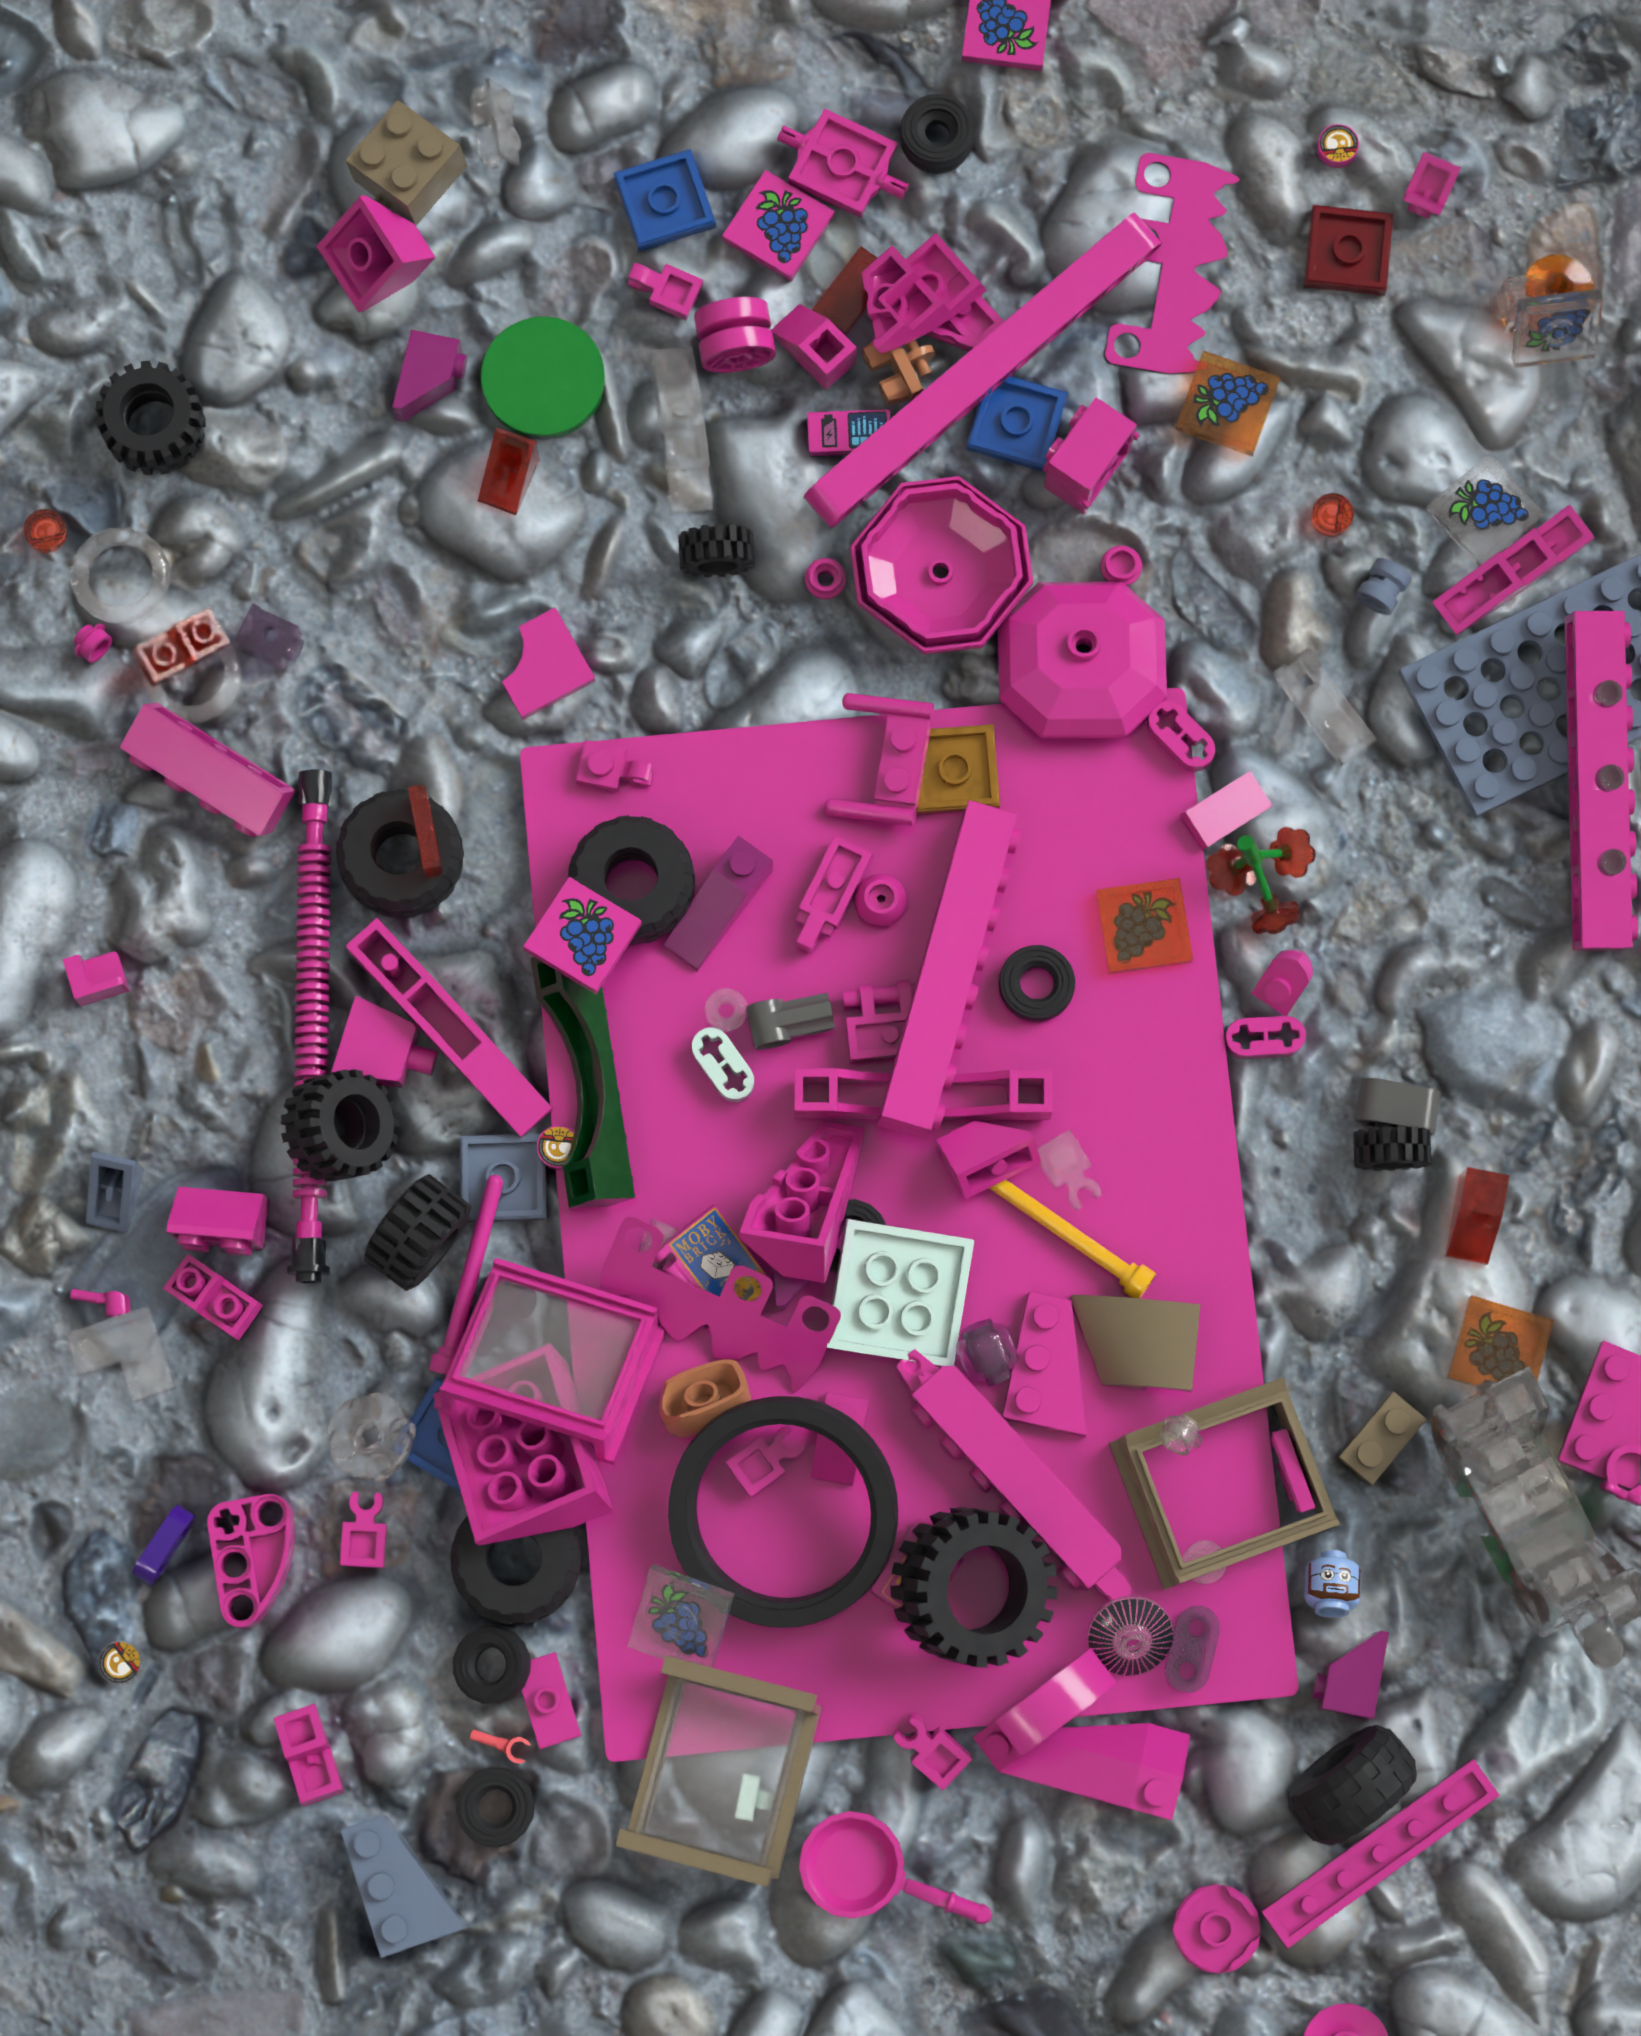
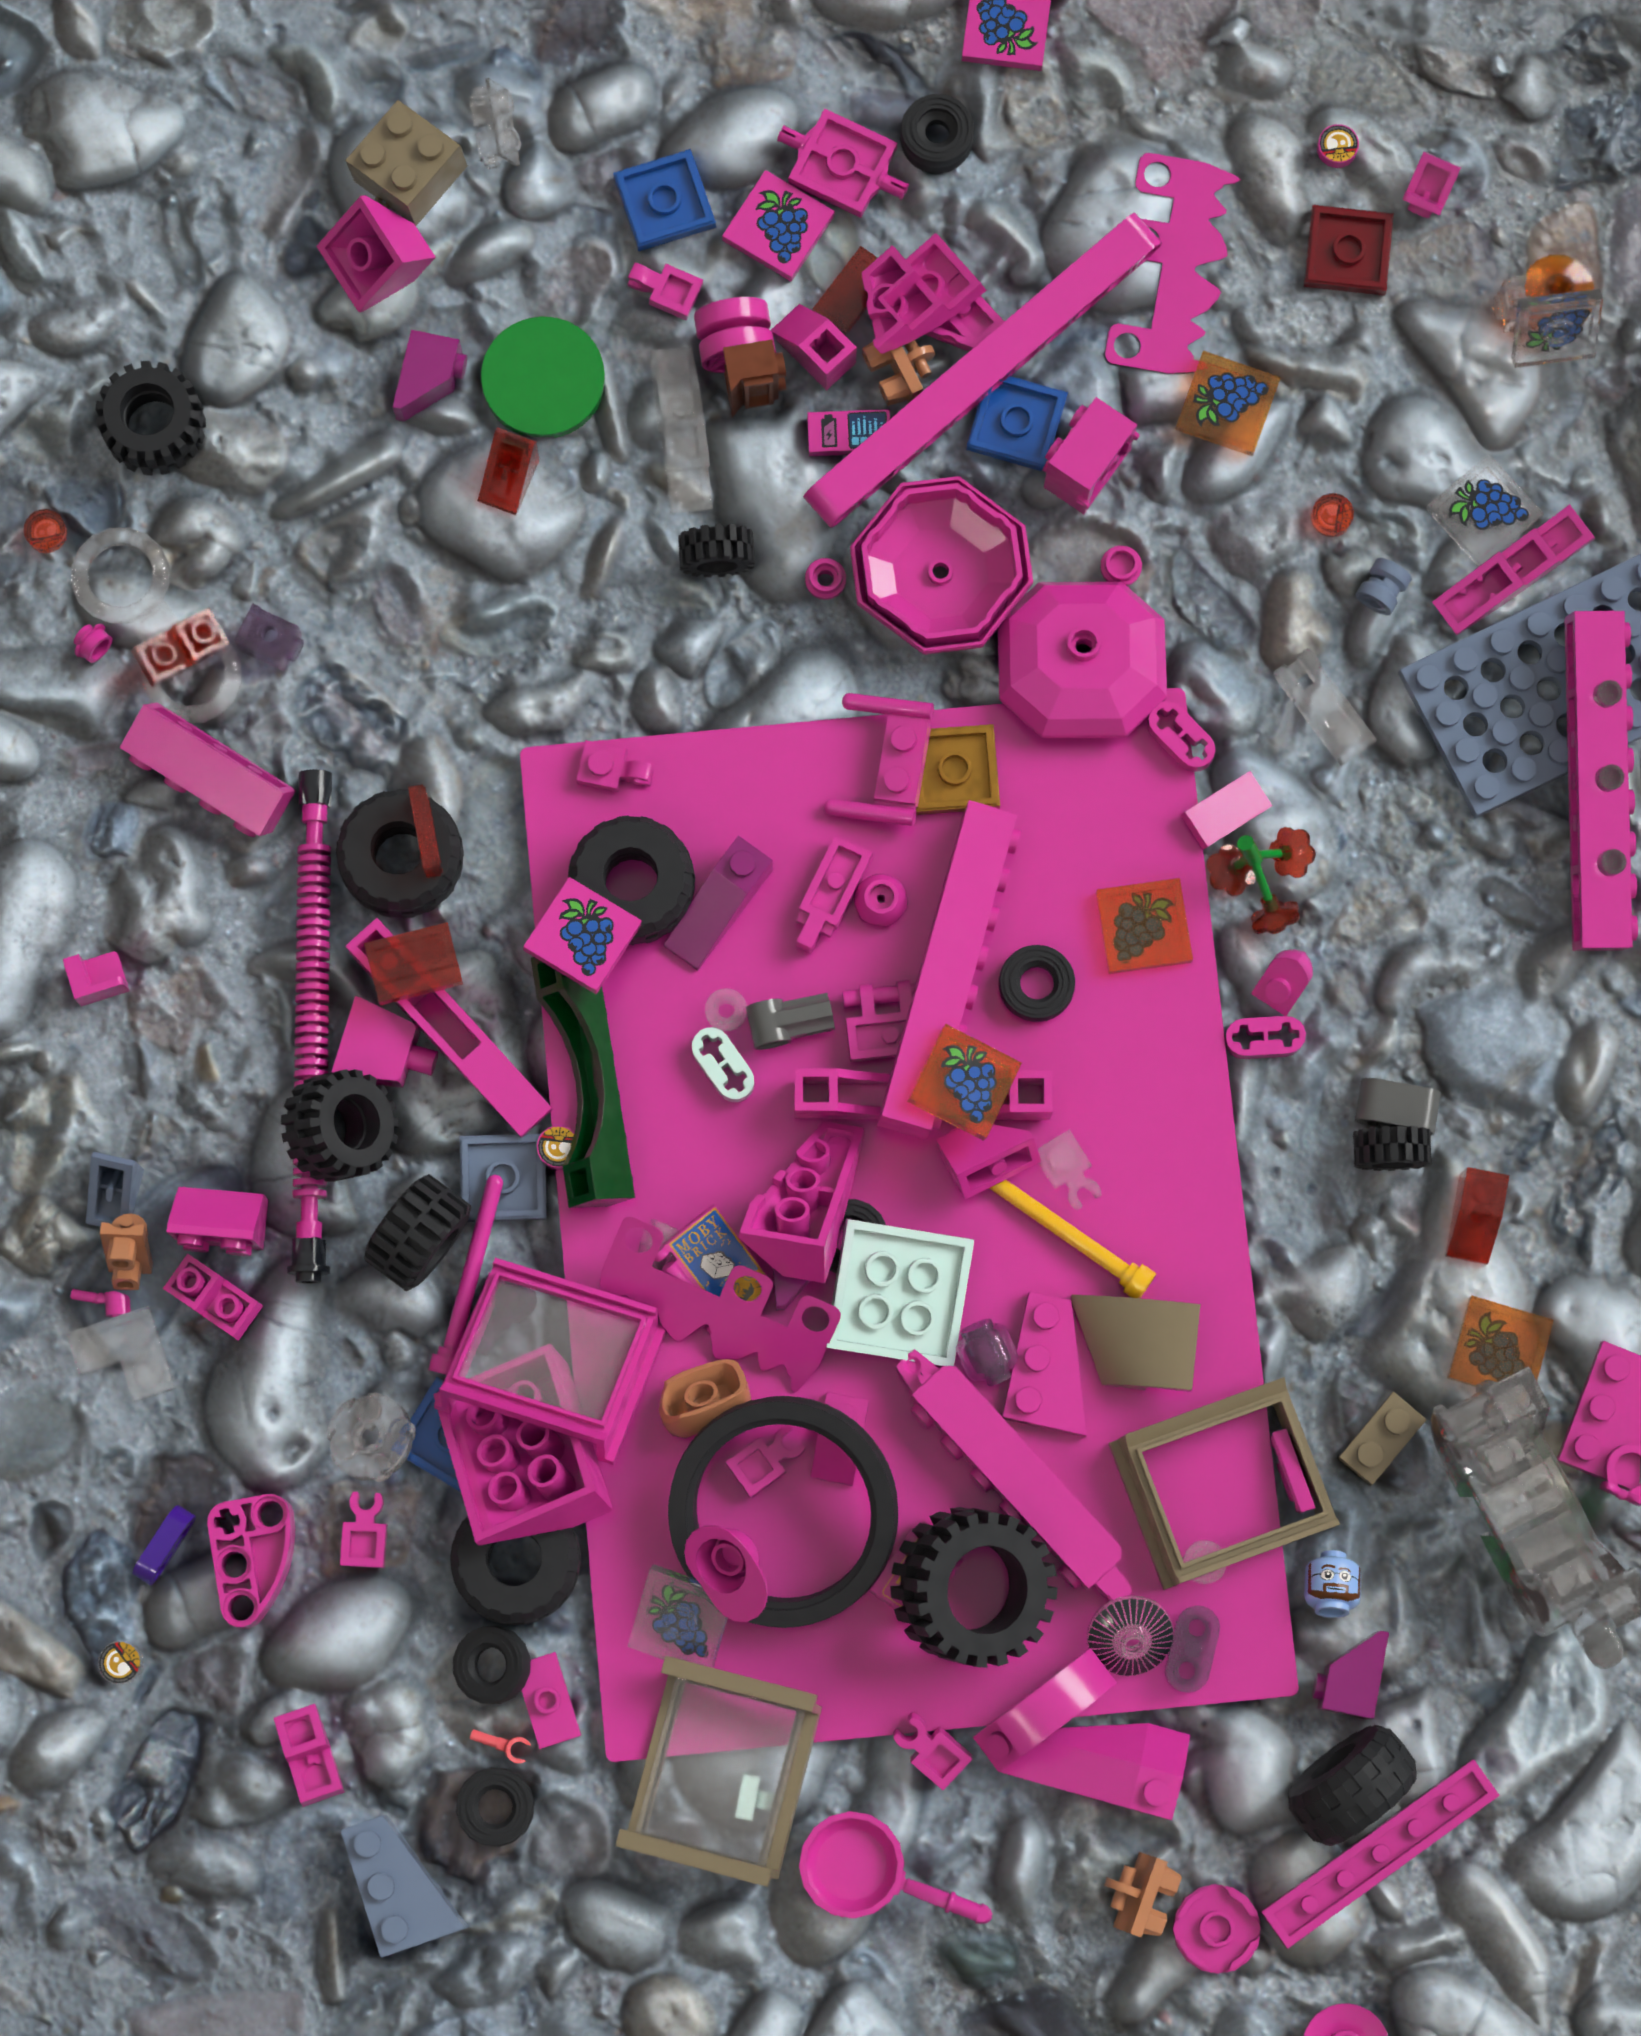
(126, 1250): none -> nougat hips
(413, 963): none -> clear red plate
(548, 666): dark pink tile -> none
(728, 1571): none -> dark pink piece
(753, 374): none -> copper window
(964, 1082): none -> clear orange tile
(1137, 1892): none -> nougat hips
(1180, 1434): clear plate -> none

